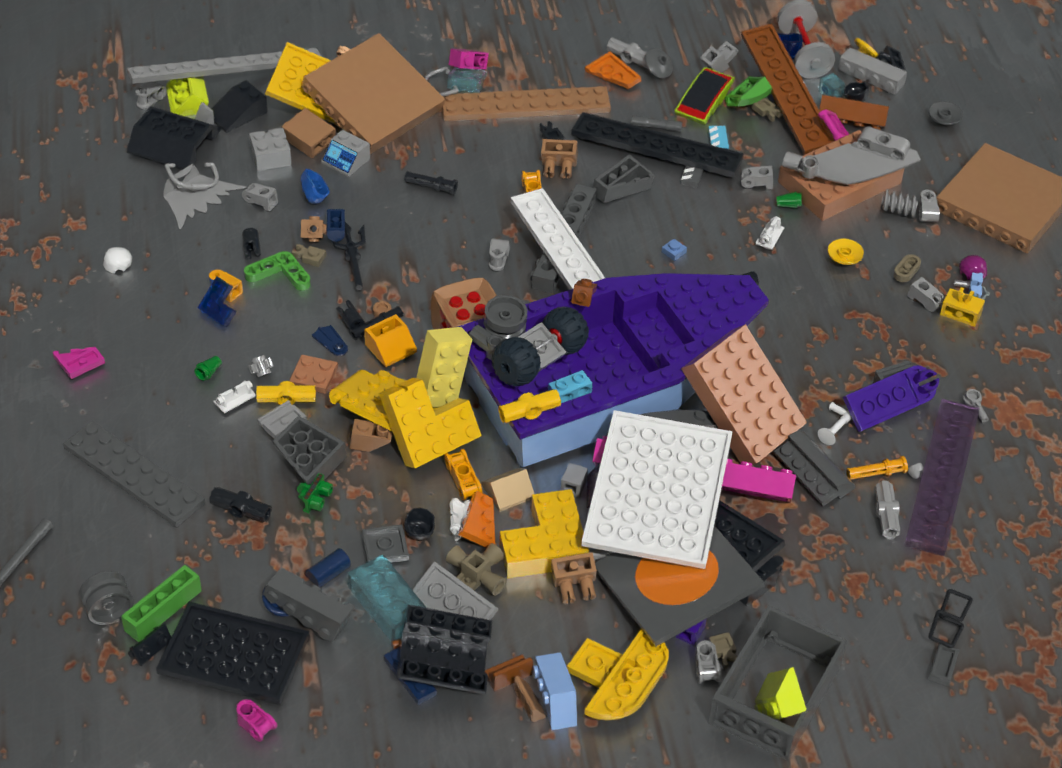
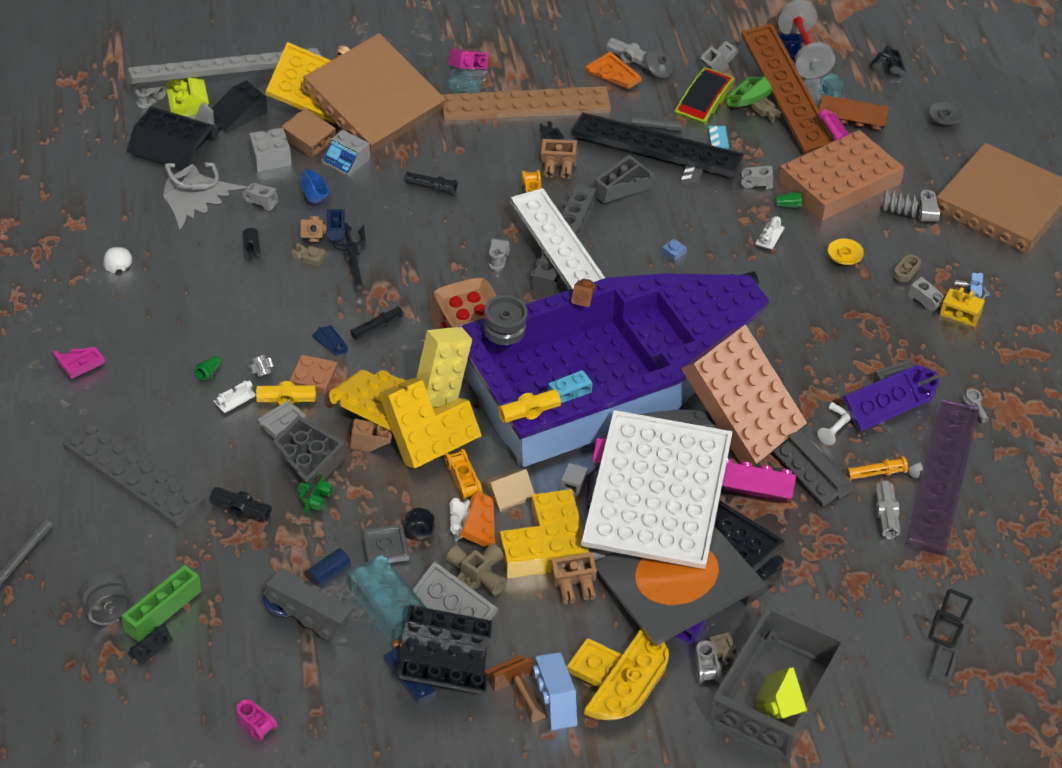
(214, 304): clear blue plate -> none
(233, 652): black plate -> none
(237, 288): light orange leg -> none
(257, 271): bright green beam -> none
(350, 316): black hinge -> none
(380, 307): medium nougat tile -> none
(390, 340): light orange slope -> none
(455, 89): light grey piece -> none
(485, 340): dark grey piece -> none
(522, 357): black plate -> none
(856, 91): black hair -> none
(865, 48): yellow piece -> none
(868, 158): light grey panel -> none
(872, 71): light grey brick -> none
(973, 264): magenta hair -> none

